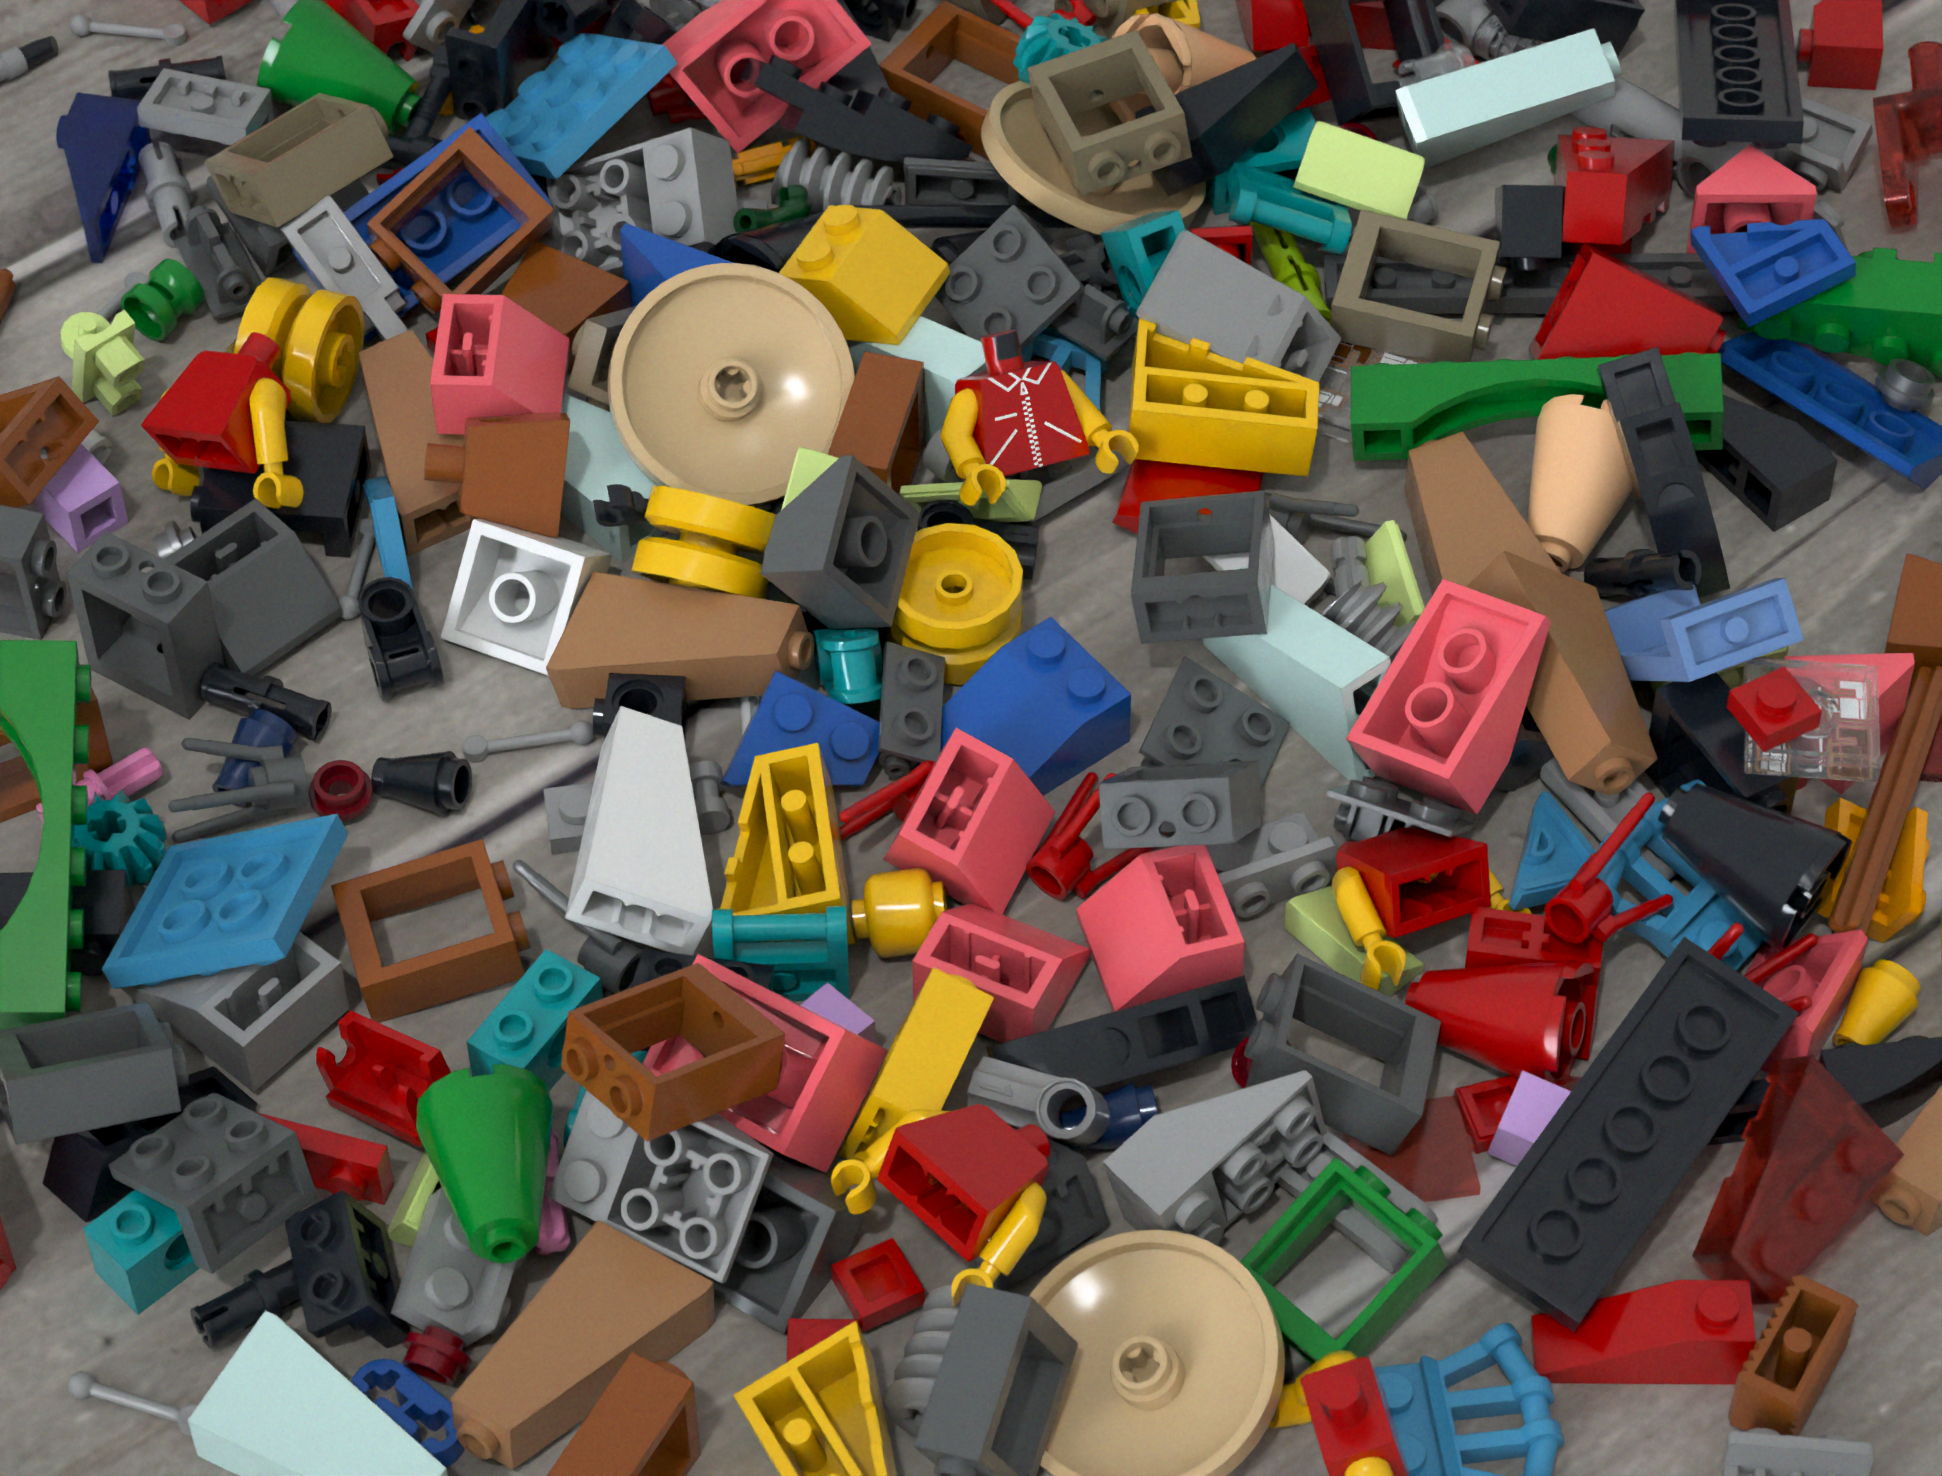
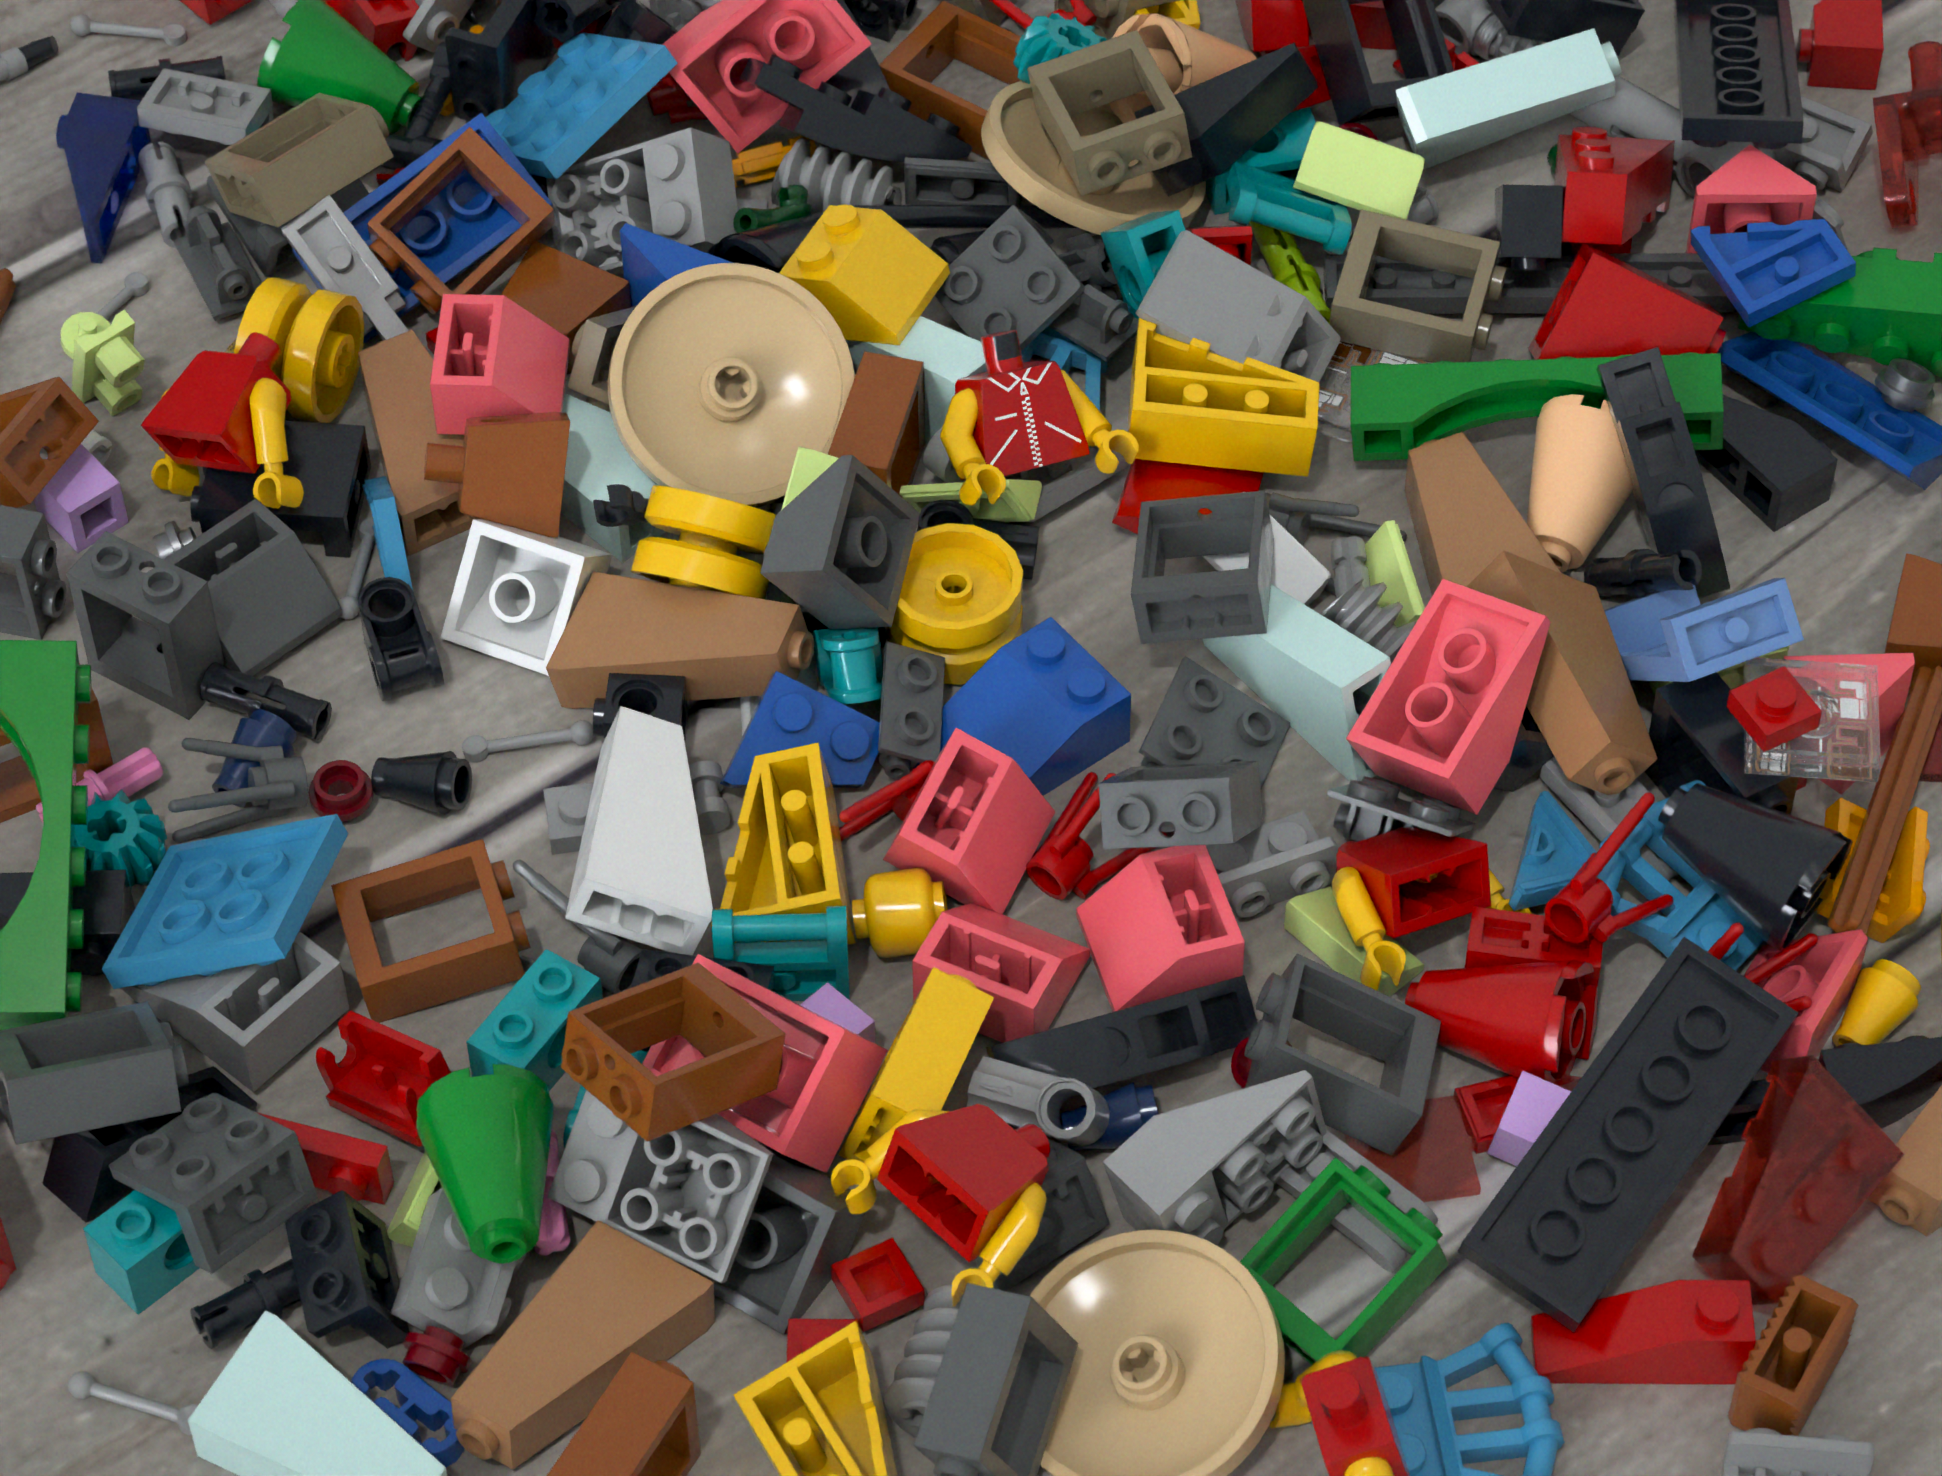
(163, 299): green wheel -> none
(1447, 59): clear pin -> none

